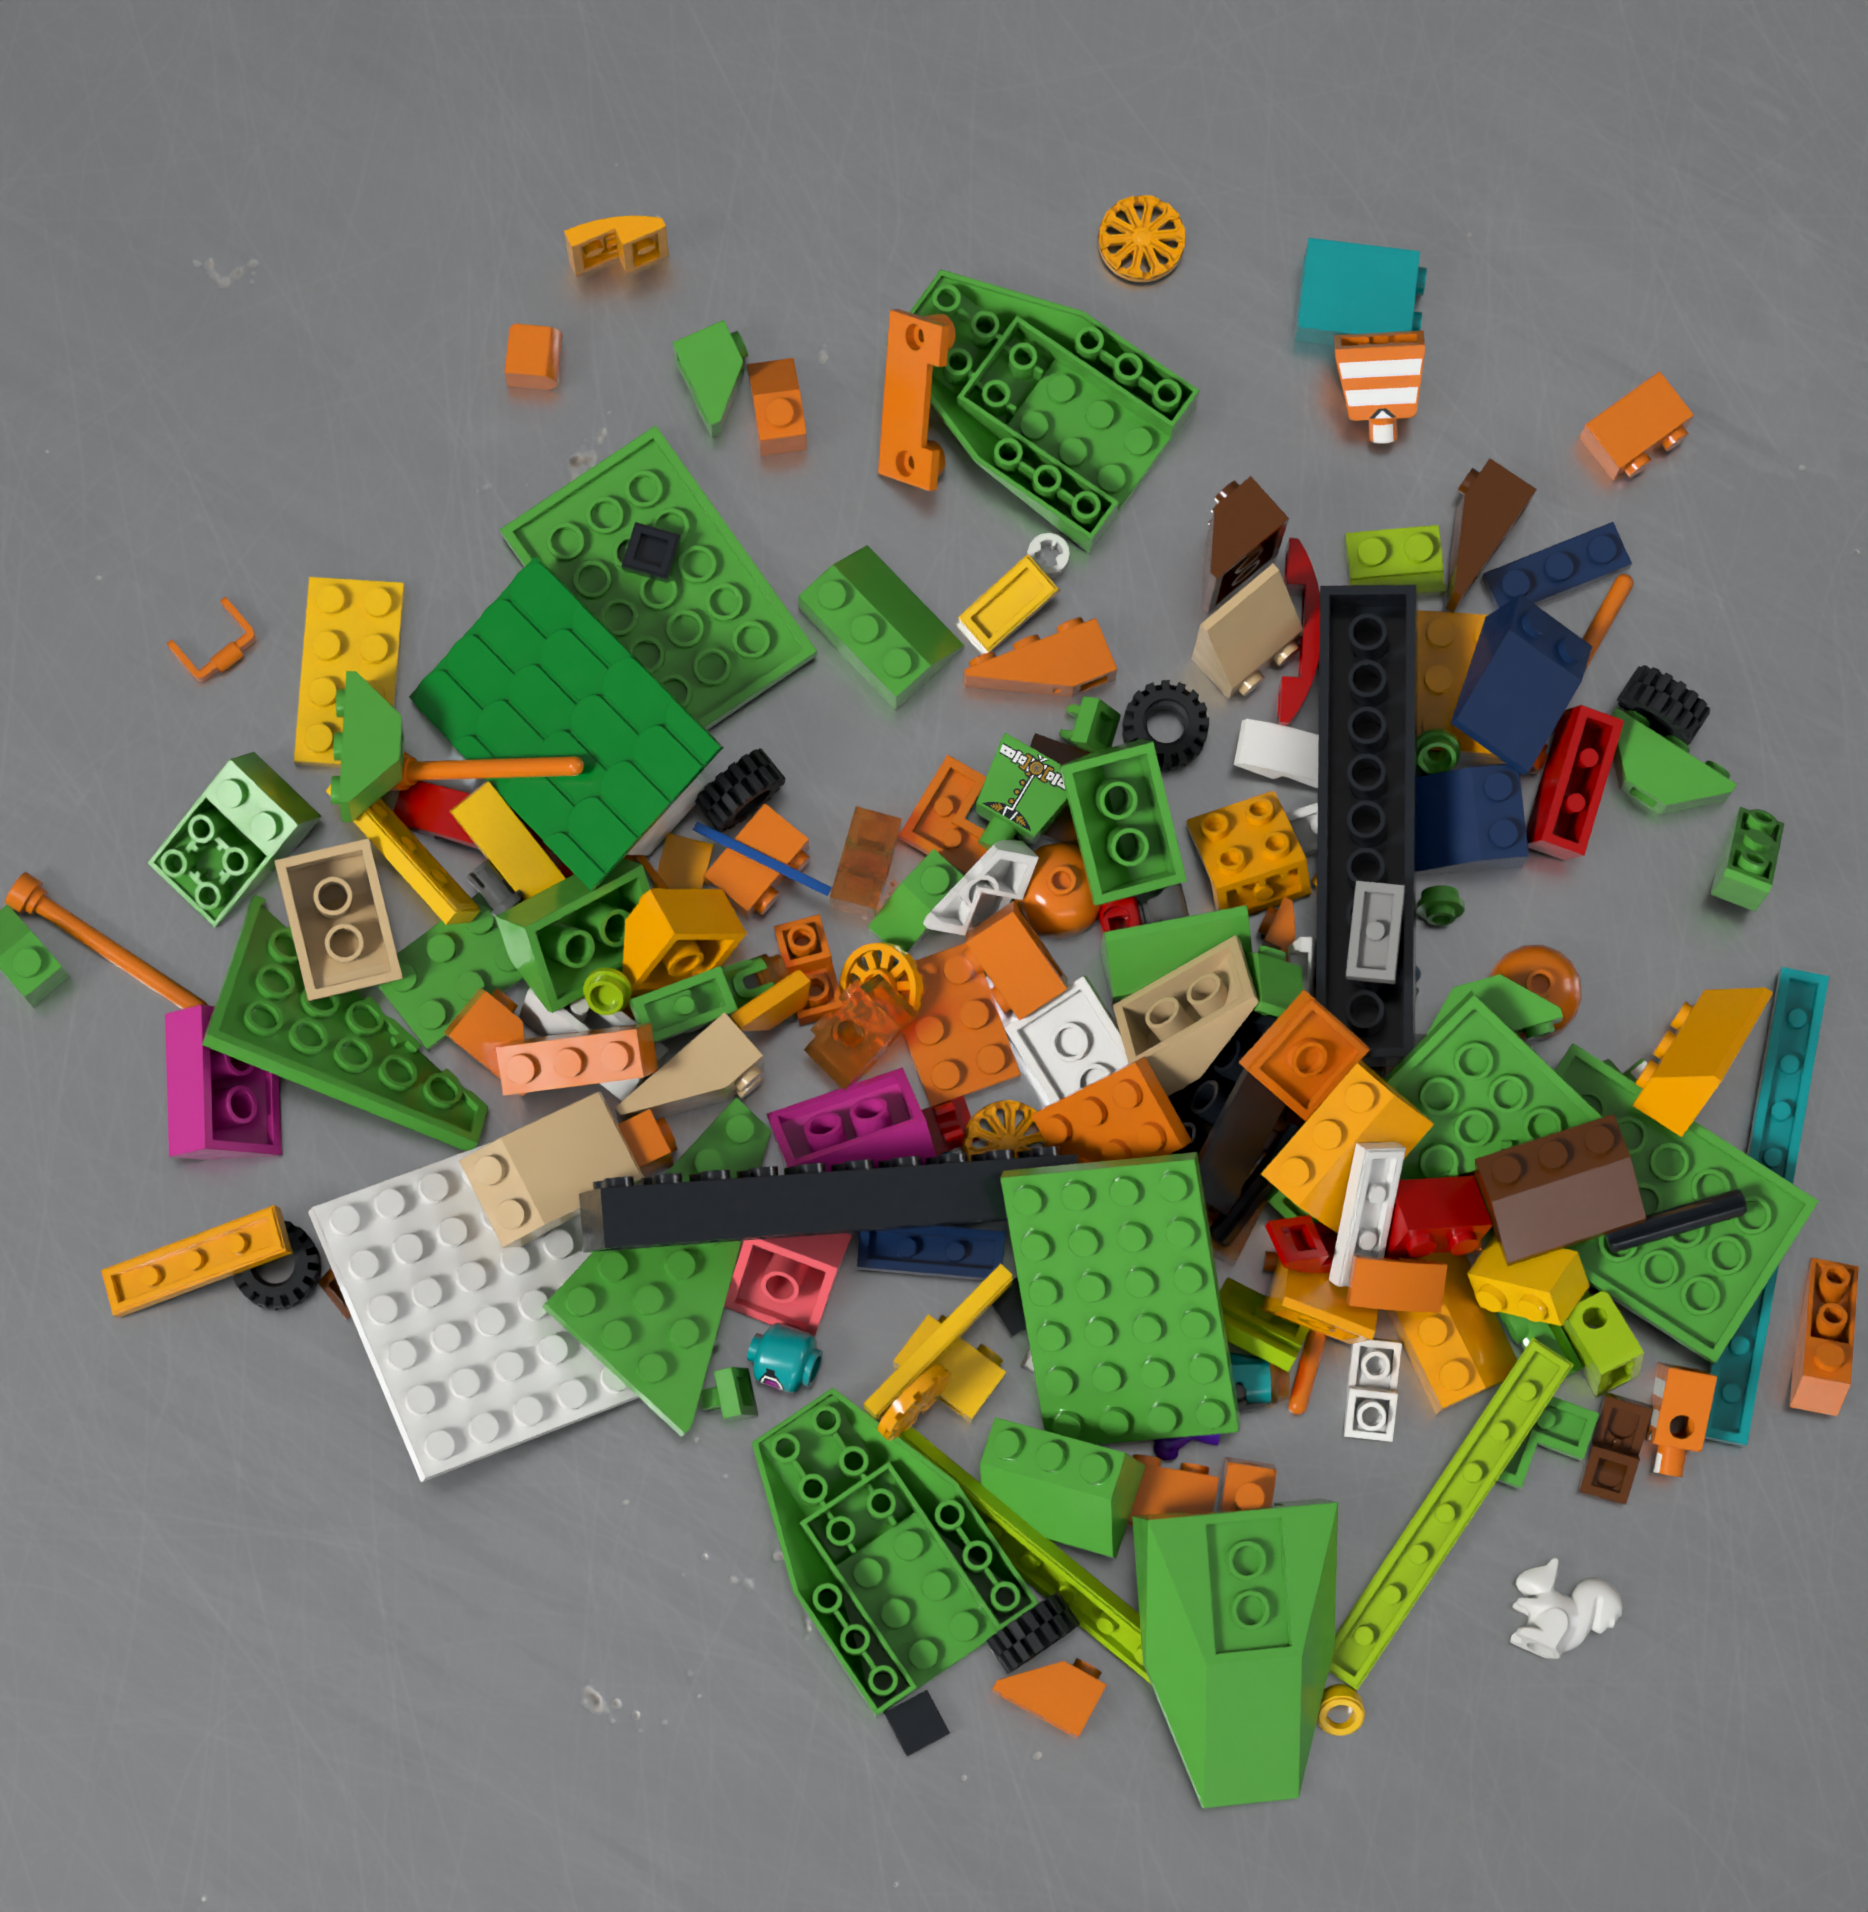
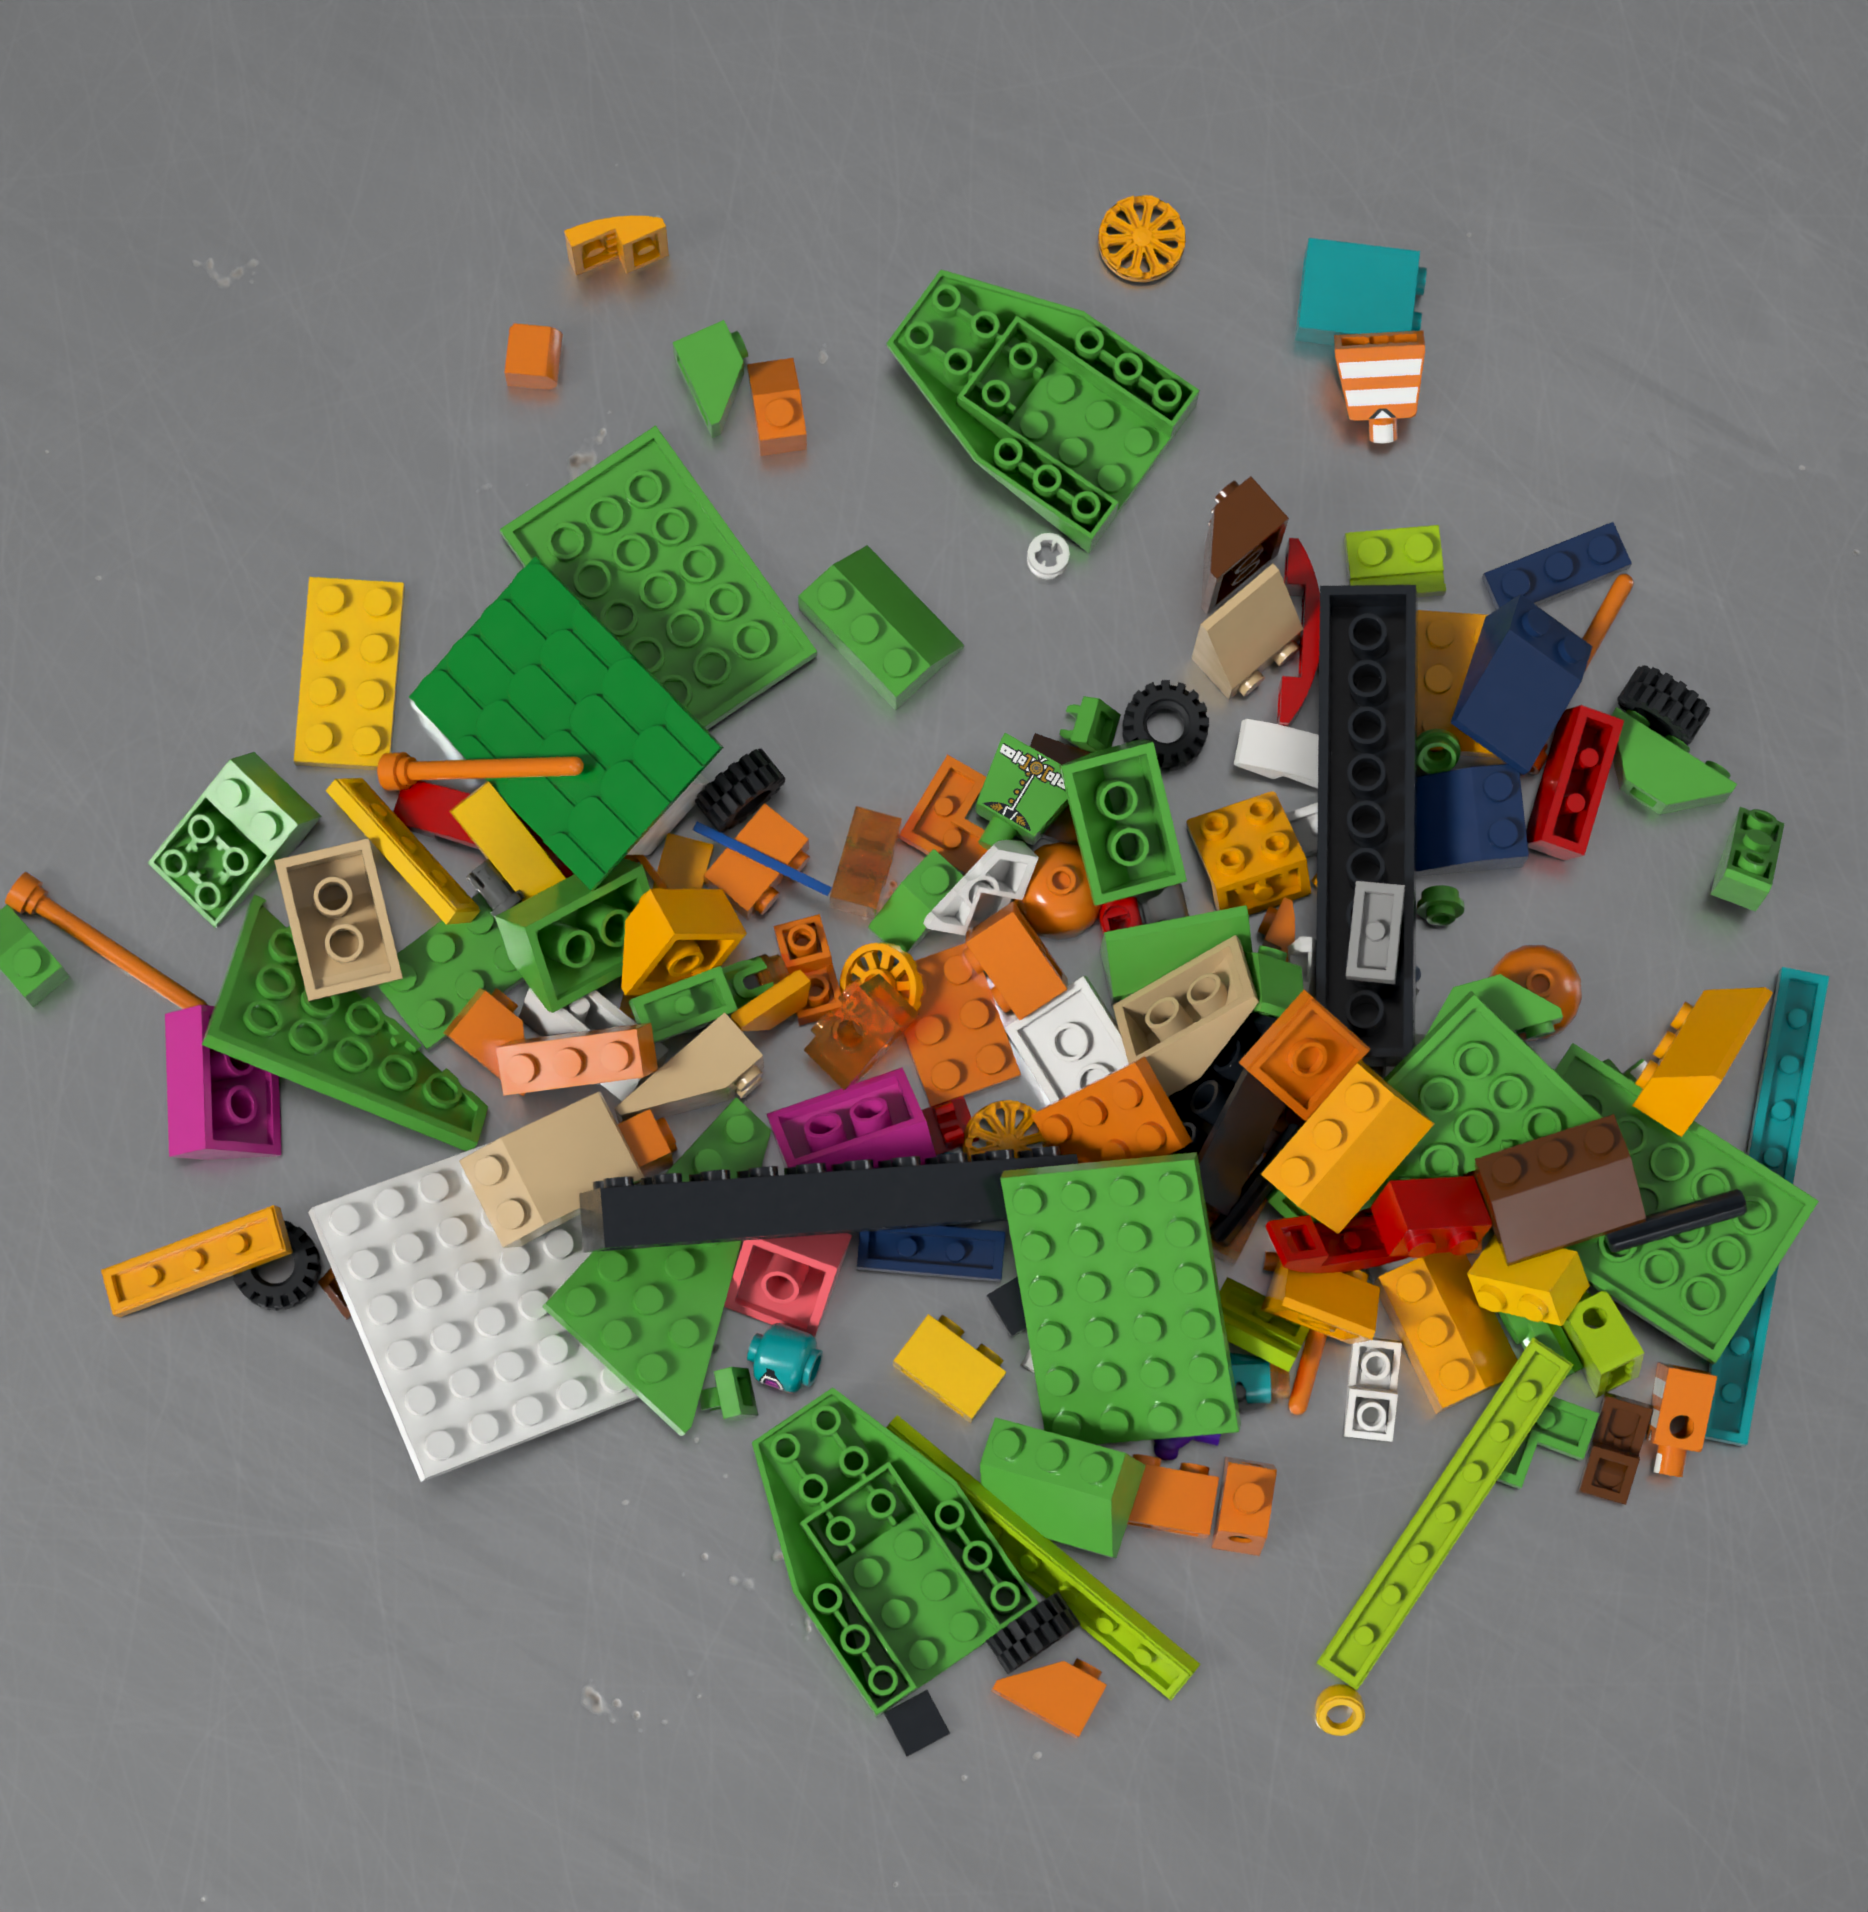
(225, 657): orange piece -> none
(368, 748): bright green slope -> none
(607, 991): lime plate -> none
(651, 552): black tile -> none
(912, 350): orange brick -> none
(914, 1399): light orange wheel -> none
(939, 1341): yellow tile -> none
(1009, 603): yellow tile -> none
(1055, 666): orange slope -> none
(1239, 1640): bright green wedge -> none
(1367, 1206): white tile -> none
(1396, 1284): orange slope -> none
(1484, 518): reddish brown slope -> none
(1560, 1621): white animal -> none
(1637, 427): orange brick -> none
(1825, 1338): orange slope -> none

